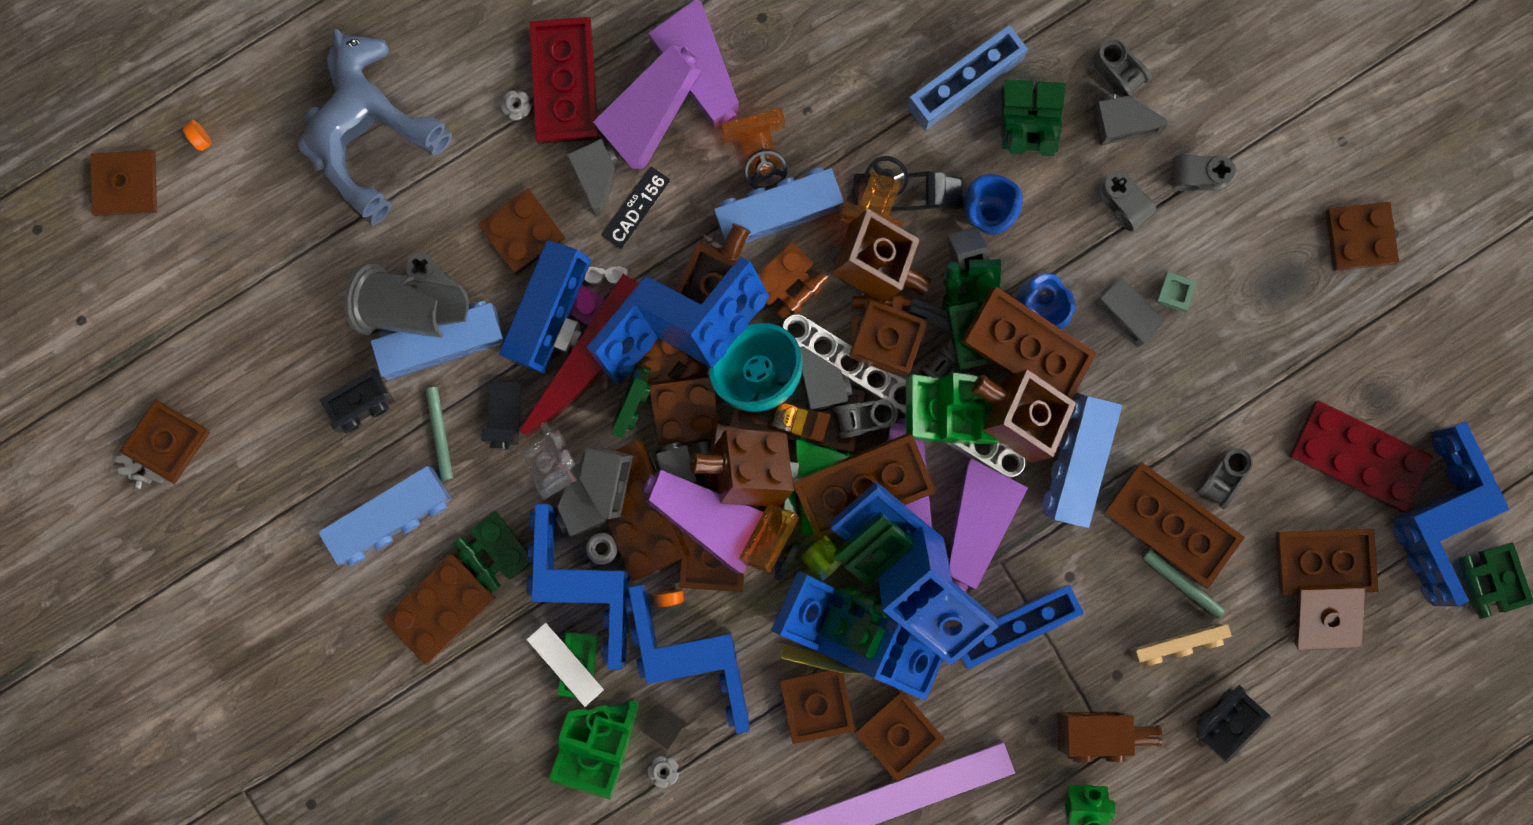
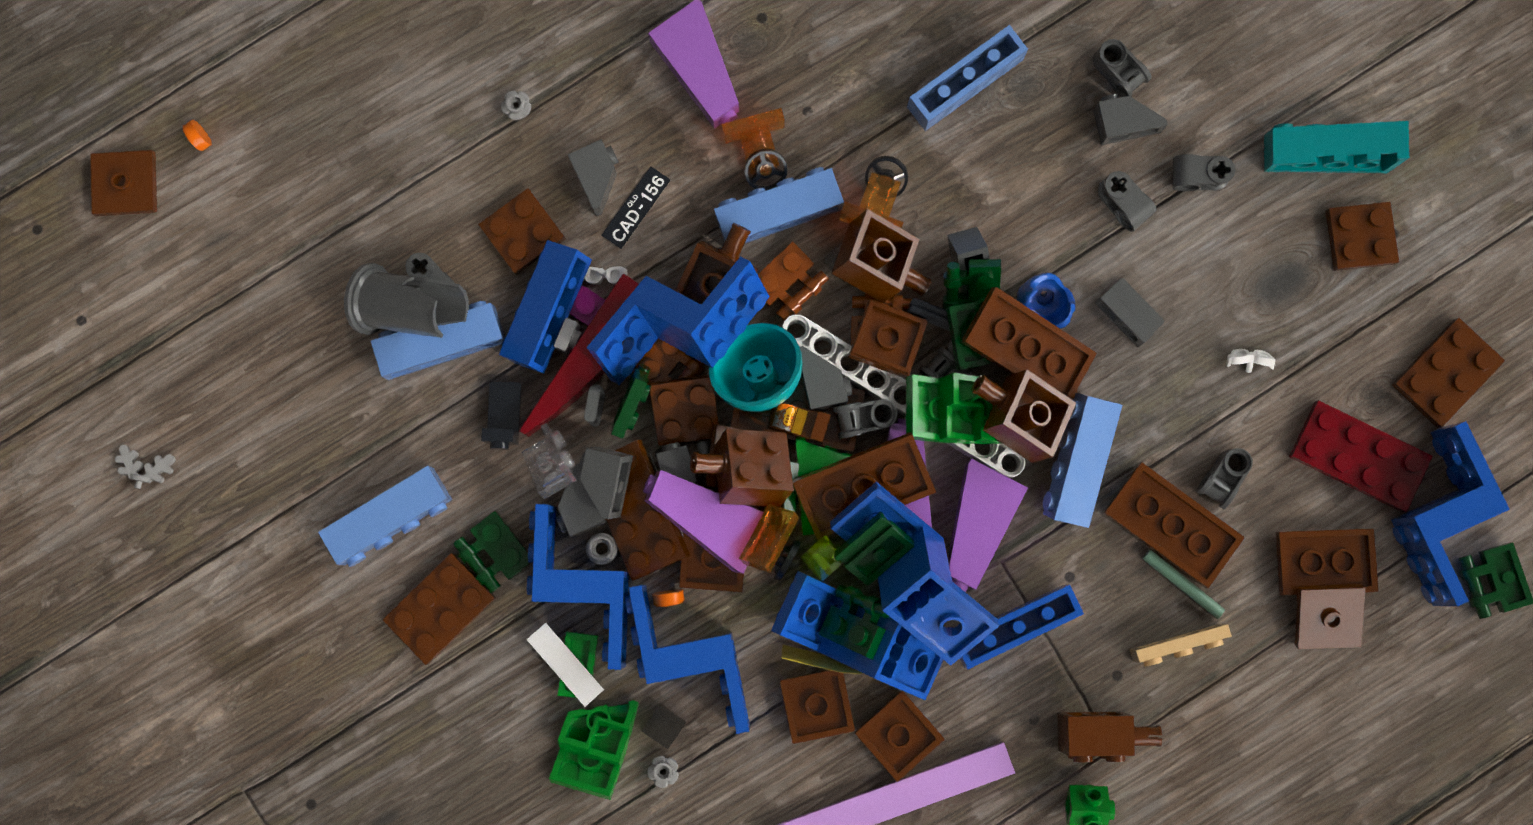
(164, 441): reddish brown plate -> none
(351, 113): sand blue animal -> none
(357, 401): black bracket -> none
(439, 433): sand green piece -> none
(563, 80): dark red plate -> none
(594, 405): none -> dark grey piece
(648, 106): medium lavender slope -> none
(940, 191): black piece -> none
(995, 197): blue piece -> none
(1031, 131): dark green hips -> none
(1176, 292): sand green plate -> none
(1231, 723): black bracket -> none
(1242, 356): none -> white piece
(1337, 147): none -> teal wedge
(1448, 372): none -> reddish brown plate

